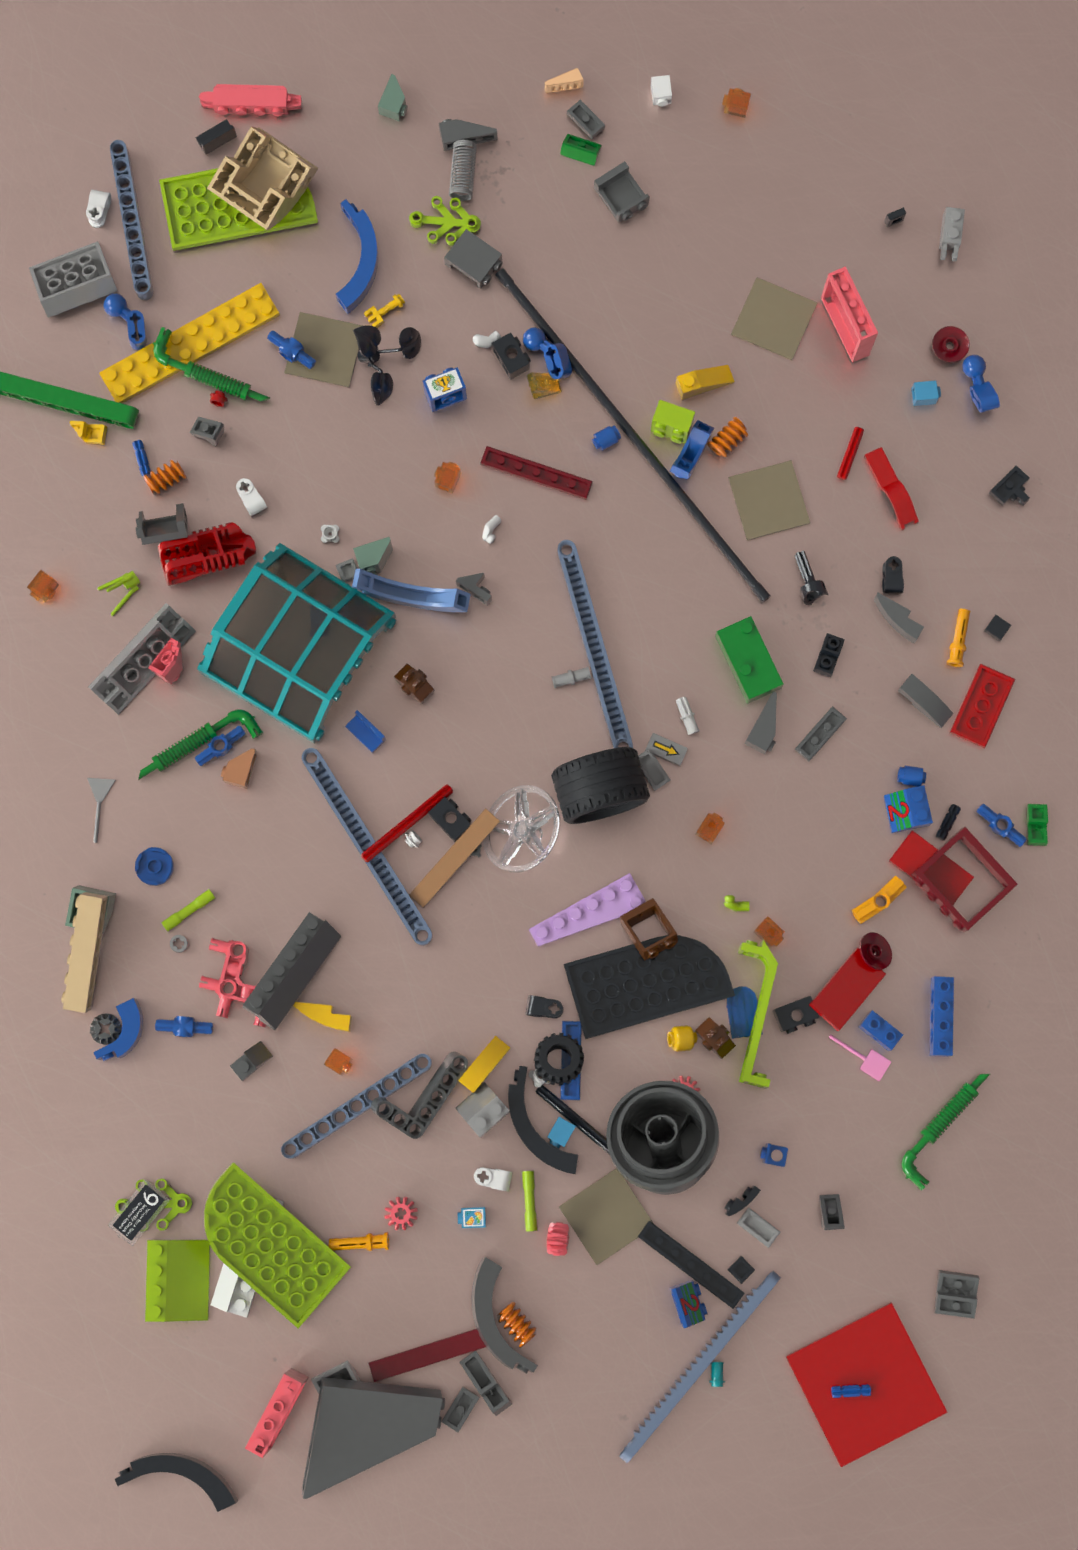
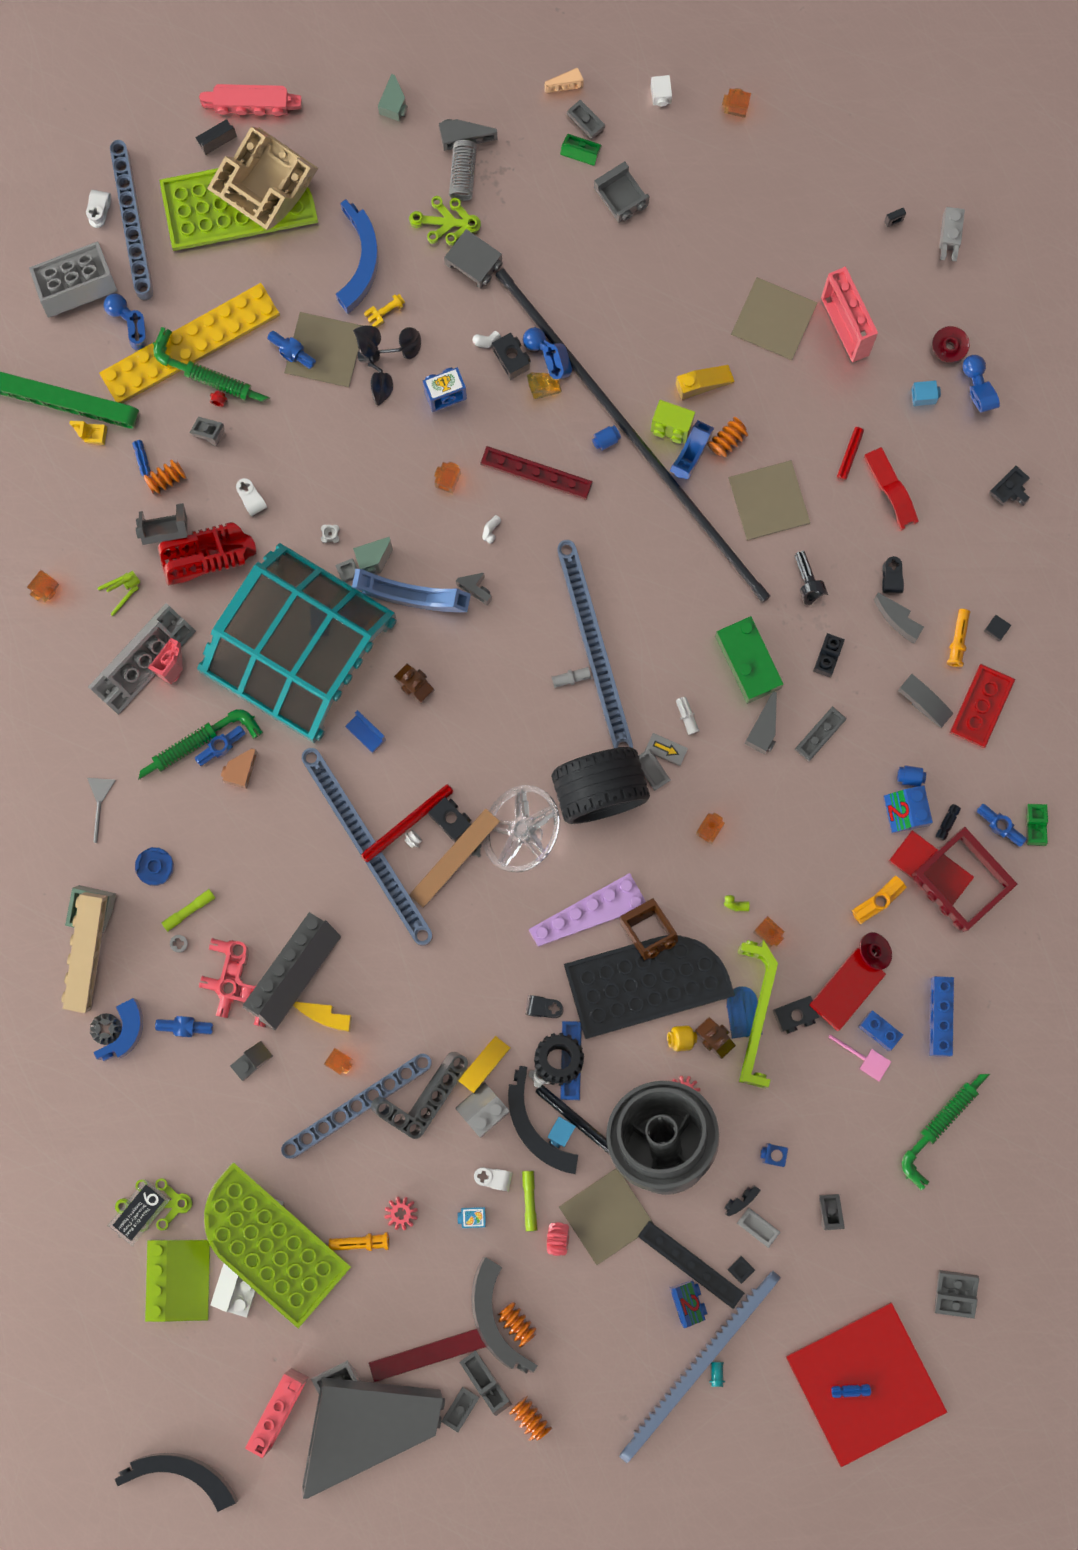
(530, 1420): none -> orange piece

